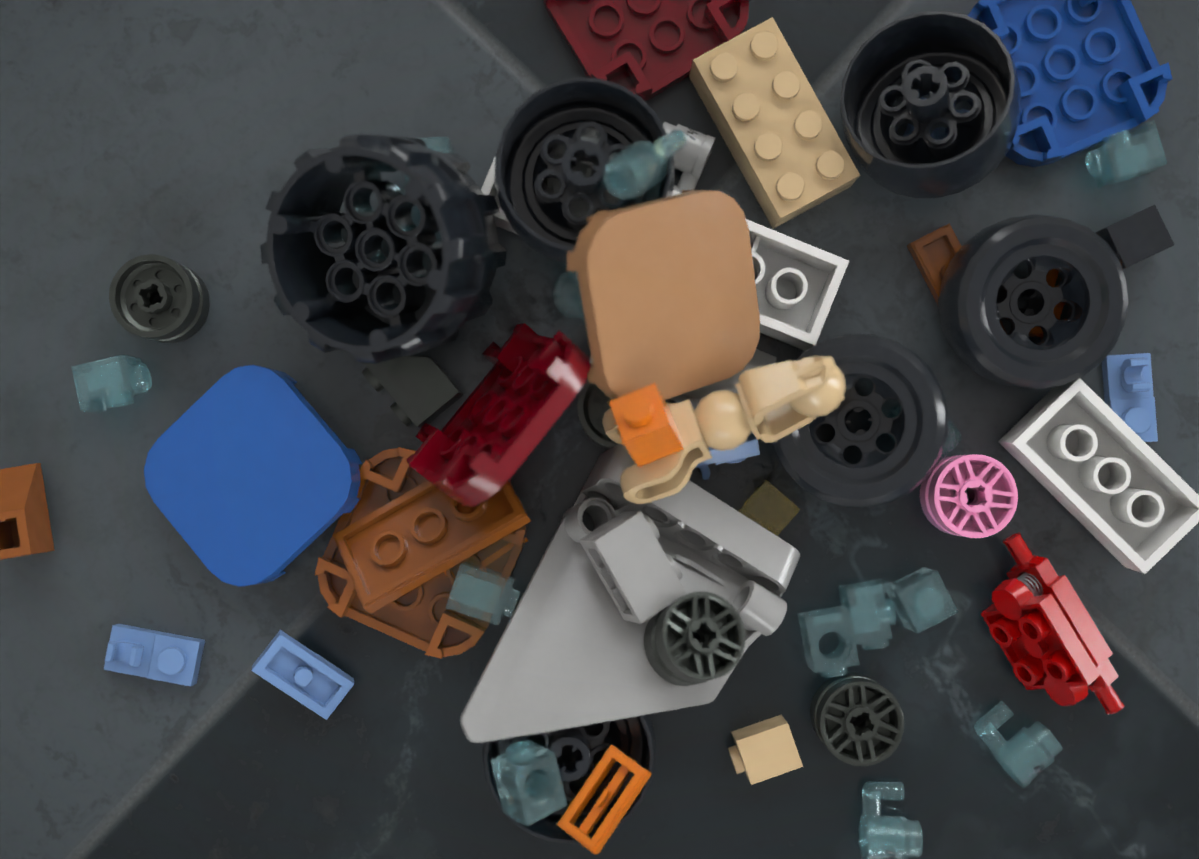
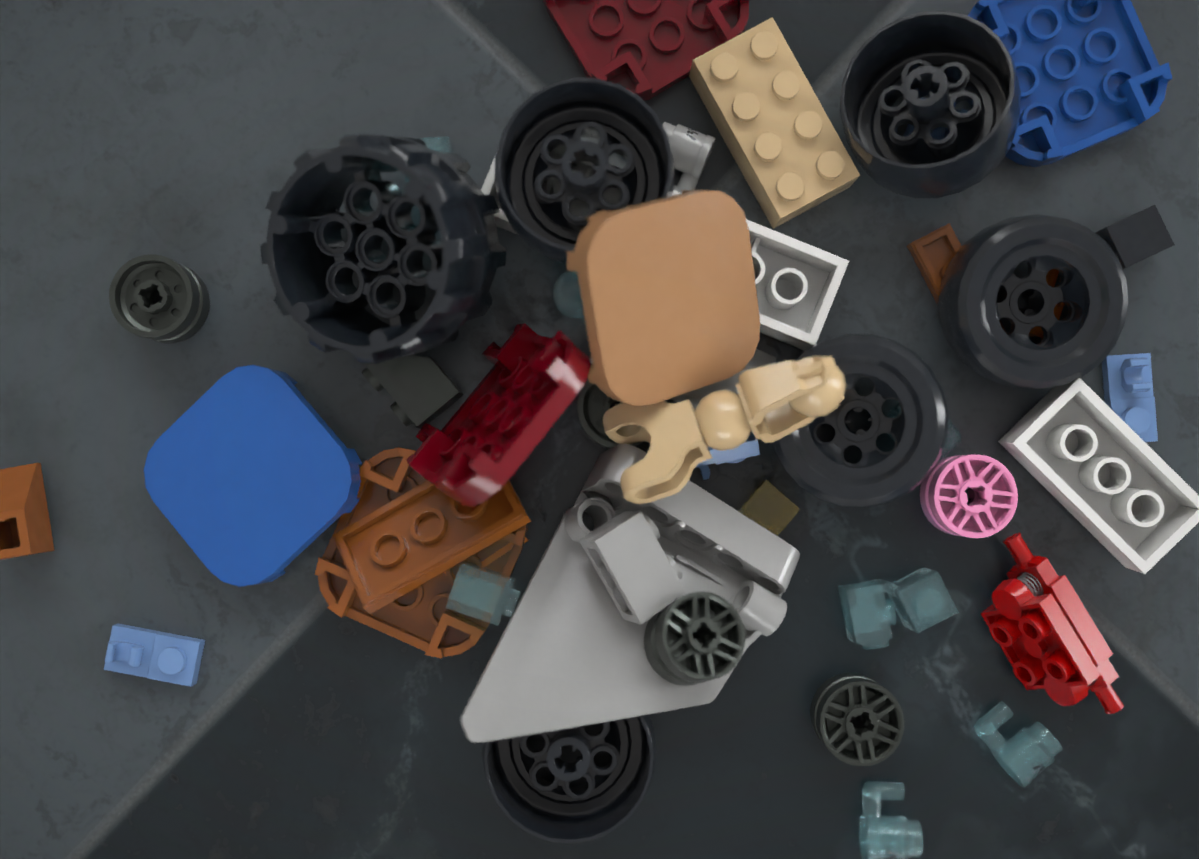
(110, 382): clear light blue brick -> none
(303, 674): medium blue plate -> none
(543, 790): clear light blue brick -> none
(620, 808): orange tile -> none
(641, 165): clear light blue piece -> none
(646, 425): orange brick -> none
(764, 750): tan brick -> none
(814, 626): clear light blue brick -> none
(1126, 155): clear light blue brick -> none

